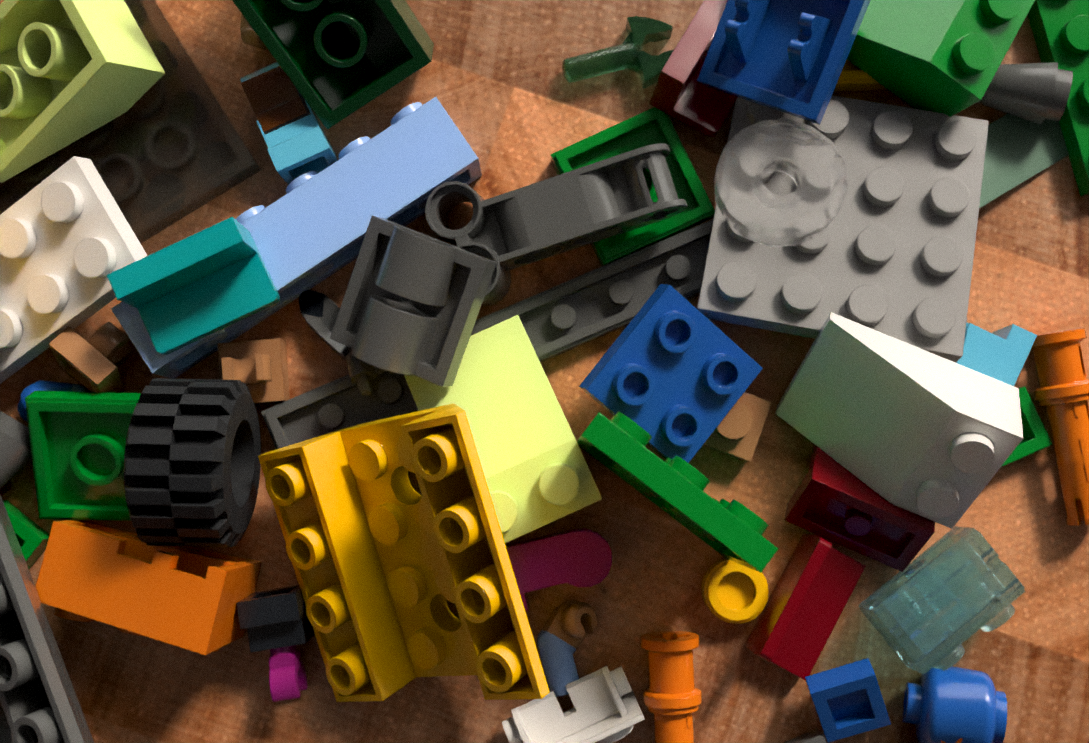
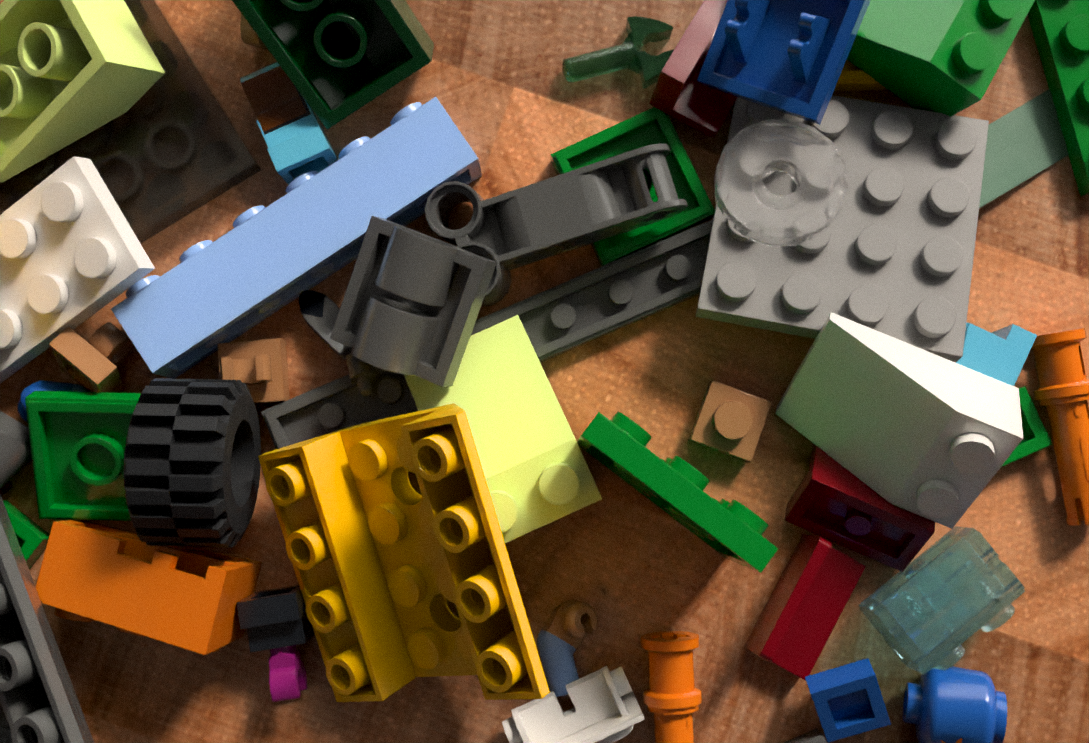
(197, 285): teal panel -> none
(560, 558): magenta leg -> none
(672, 374): blue plate -> none
(734, 591): yellow tile -> none
(1030, 91): dark grey cone -> none

